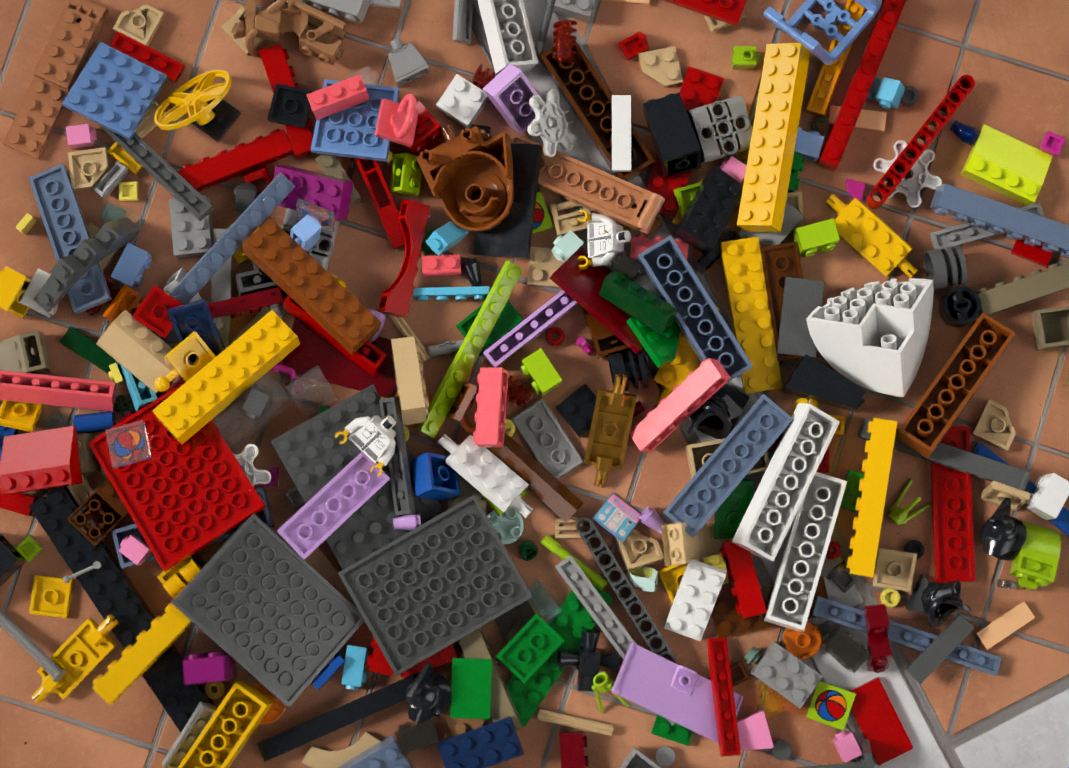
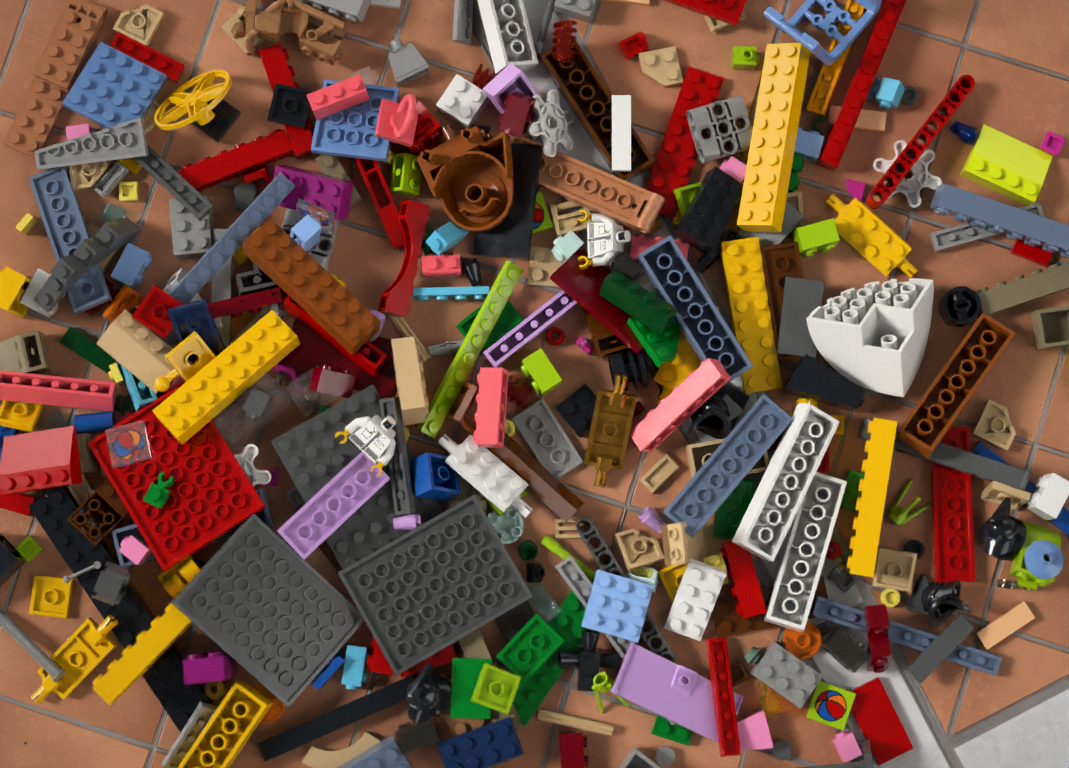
(108, 144): none -> light grey wing
(111, 583): none -> dark grey brick
(158, 494): none -> green plate
(332, 382): none -> brick
(496, 688): none -> lime tile
(517, 114): none -> dark red brick
(535, 572): none -> black plate
(617, 517): piece -> none
(617, 606): none -> light blue plate
(659, 473): none -> tan tile
(672, 135): black slope -> none
(945, 267): dark grey wheel -> none
(1037, 565): none -> medium blue dish

